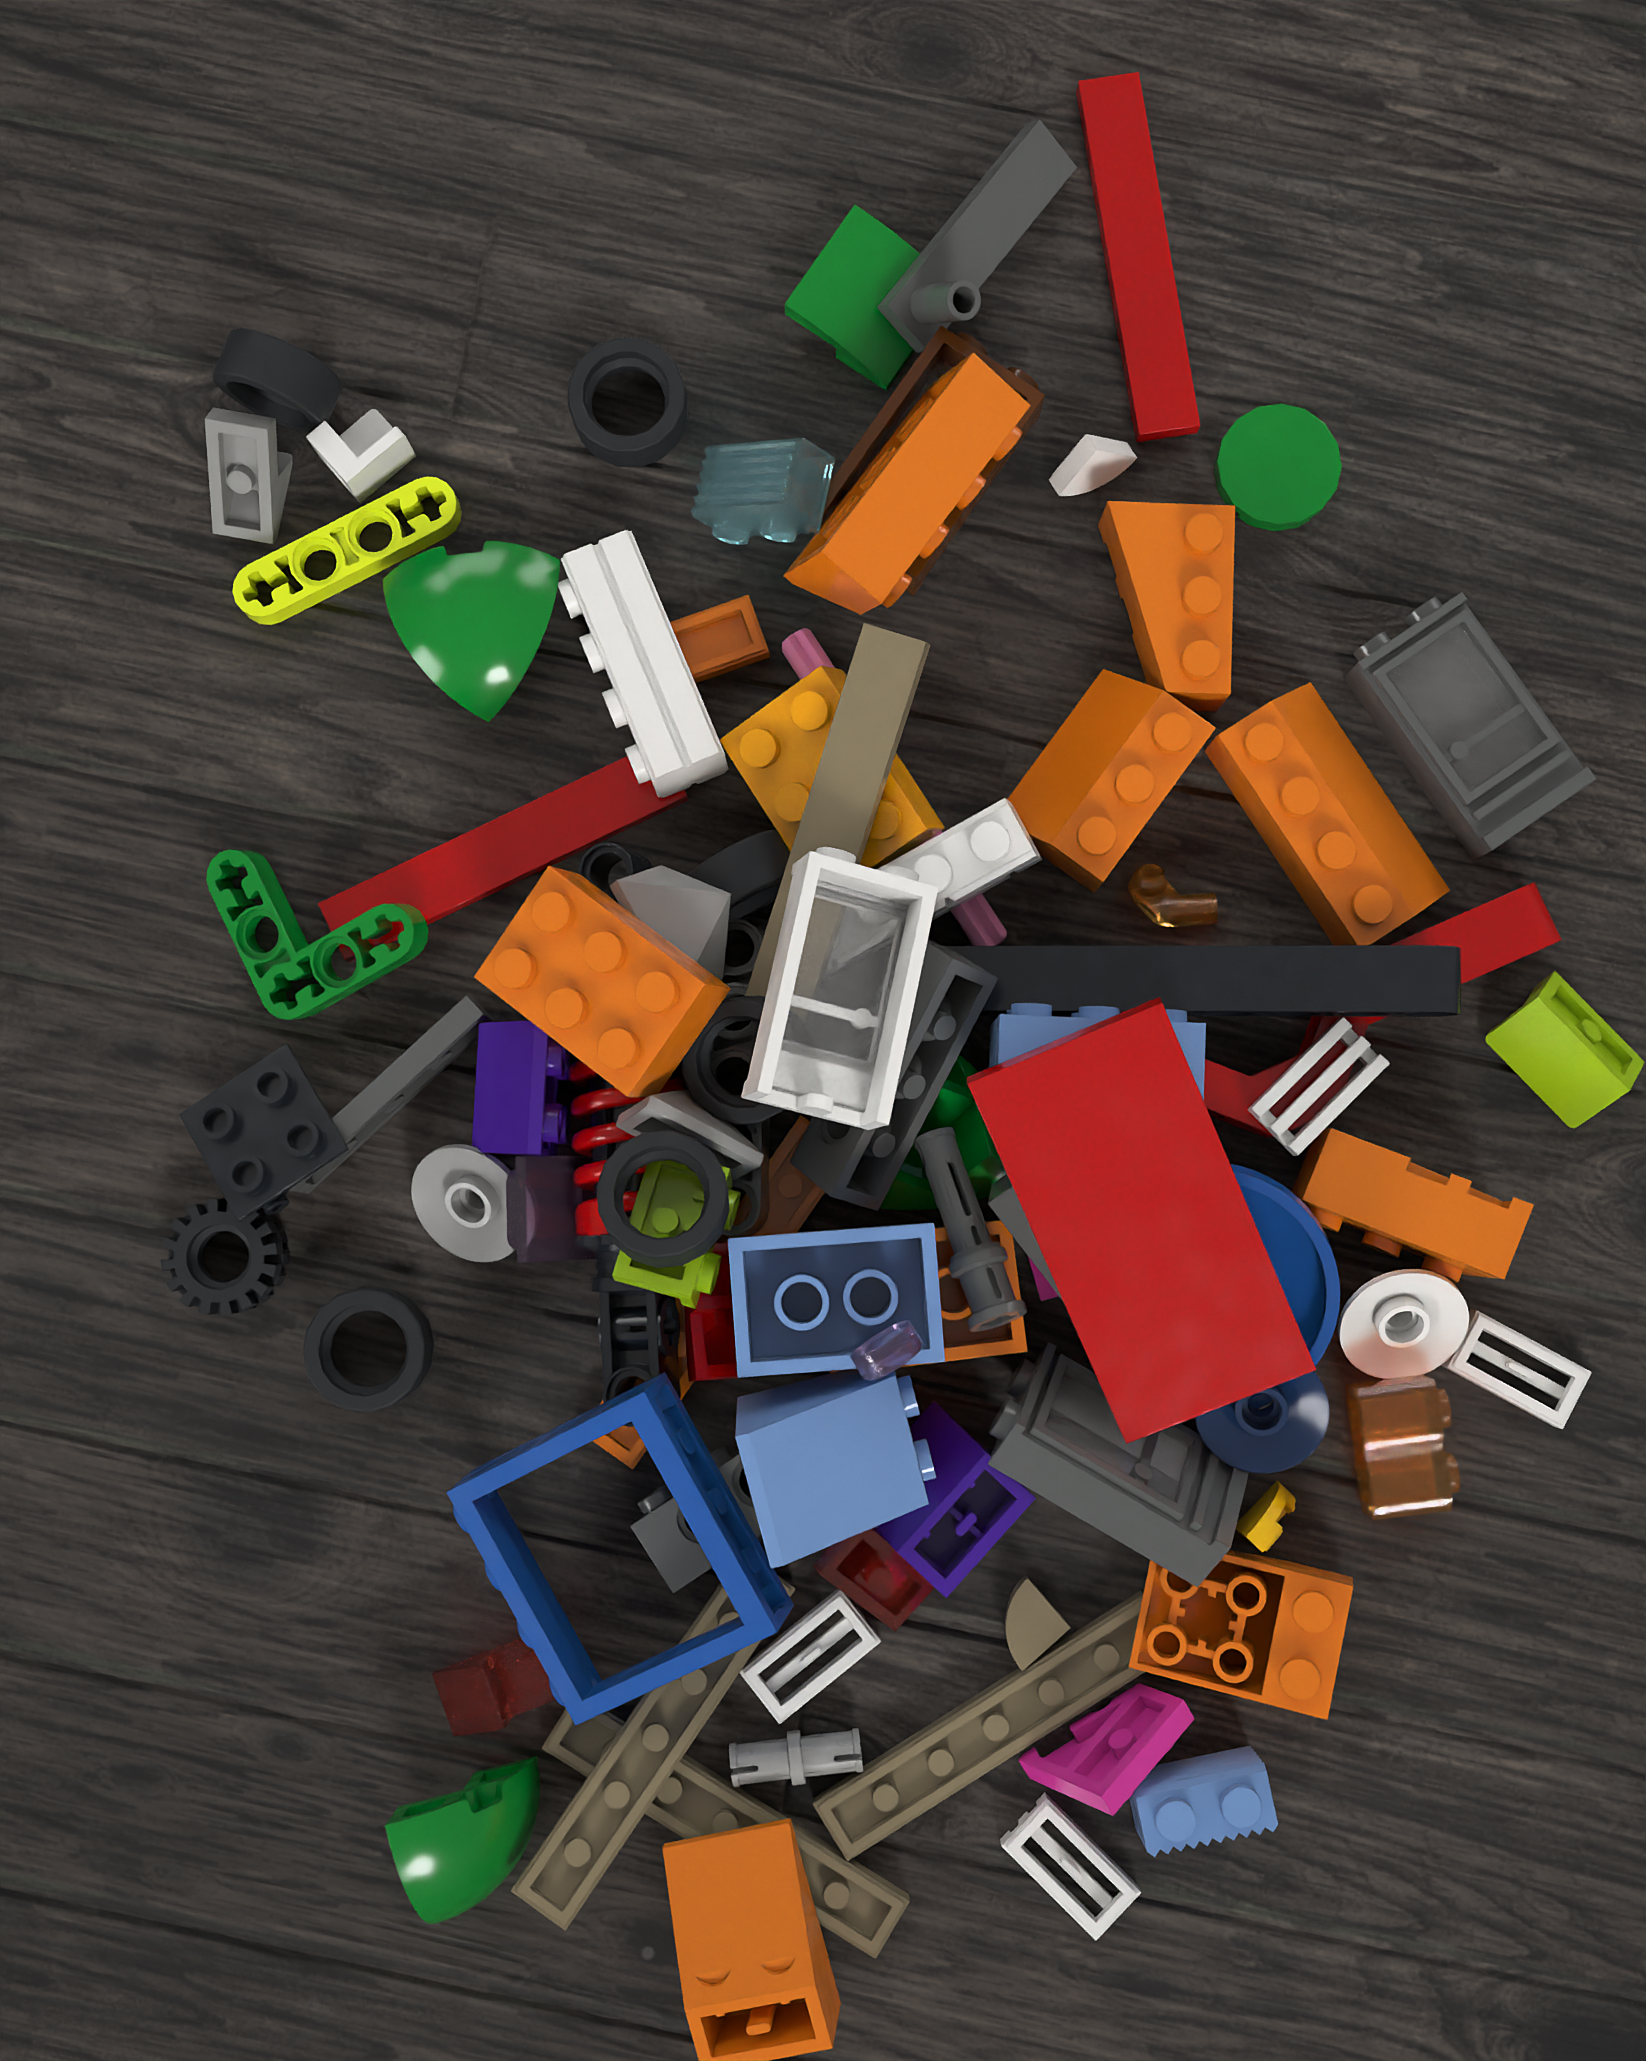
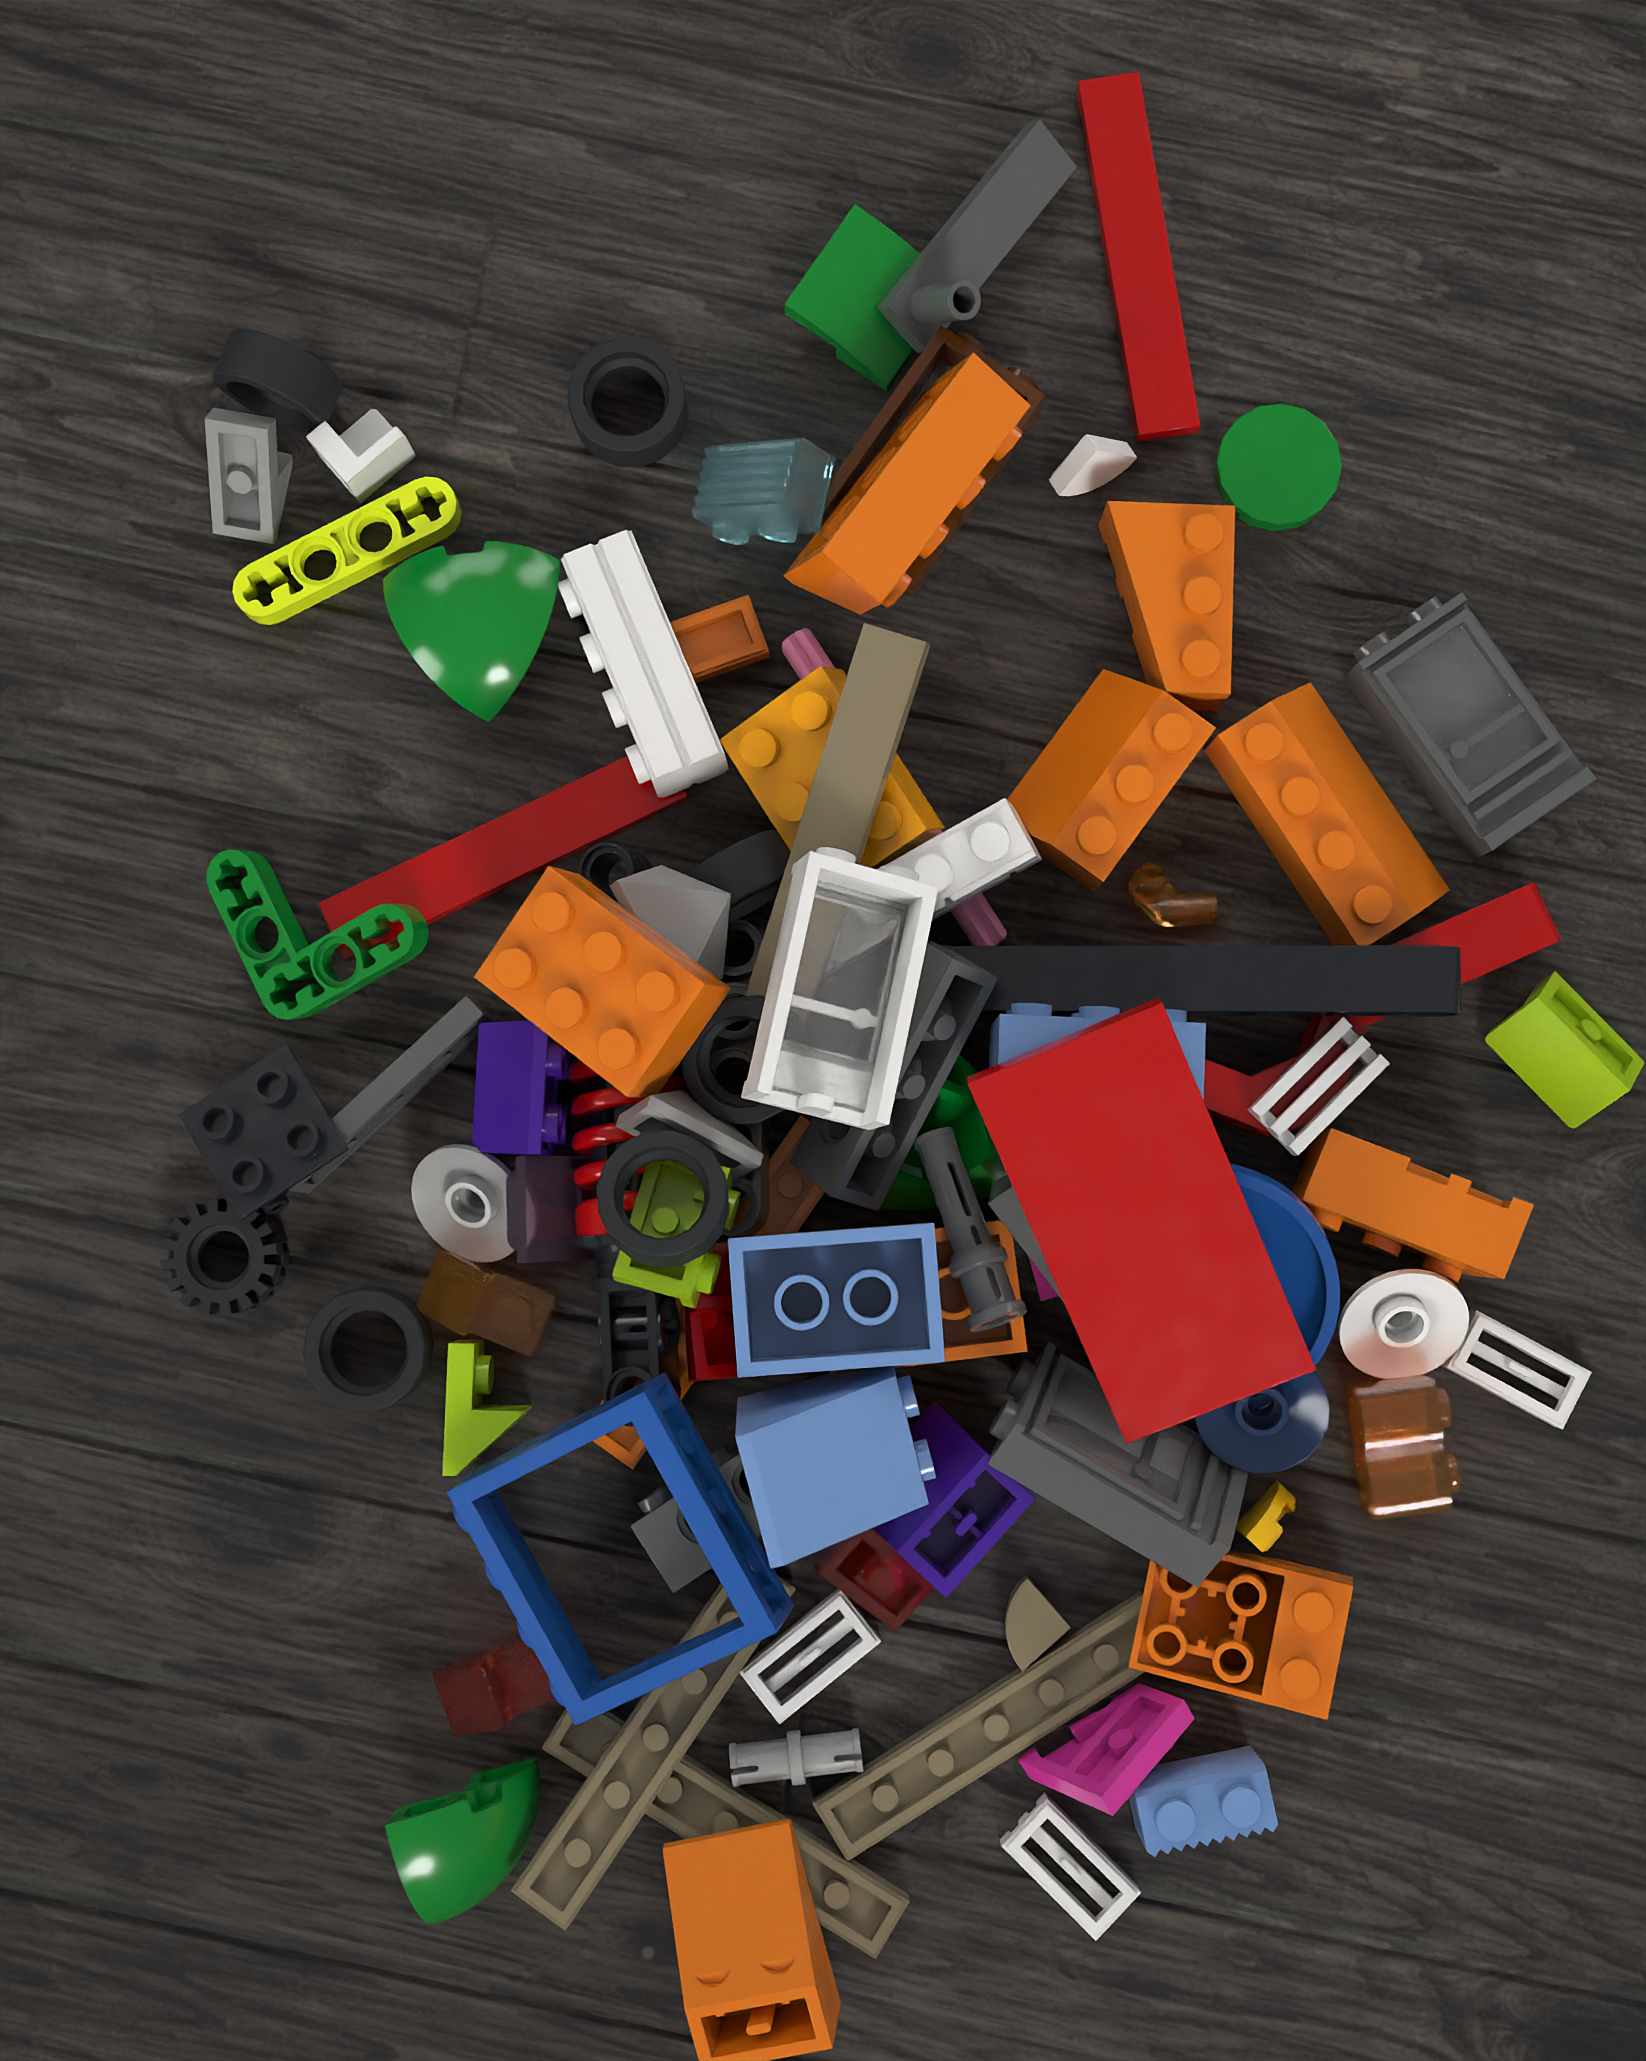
(468, 1422): none -> lime slope
(486, 1303): none -> clear orange slope
(887, 1350): clear purple tile -> none

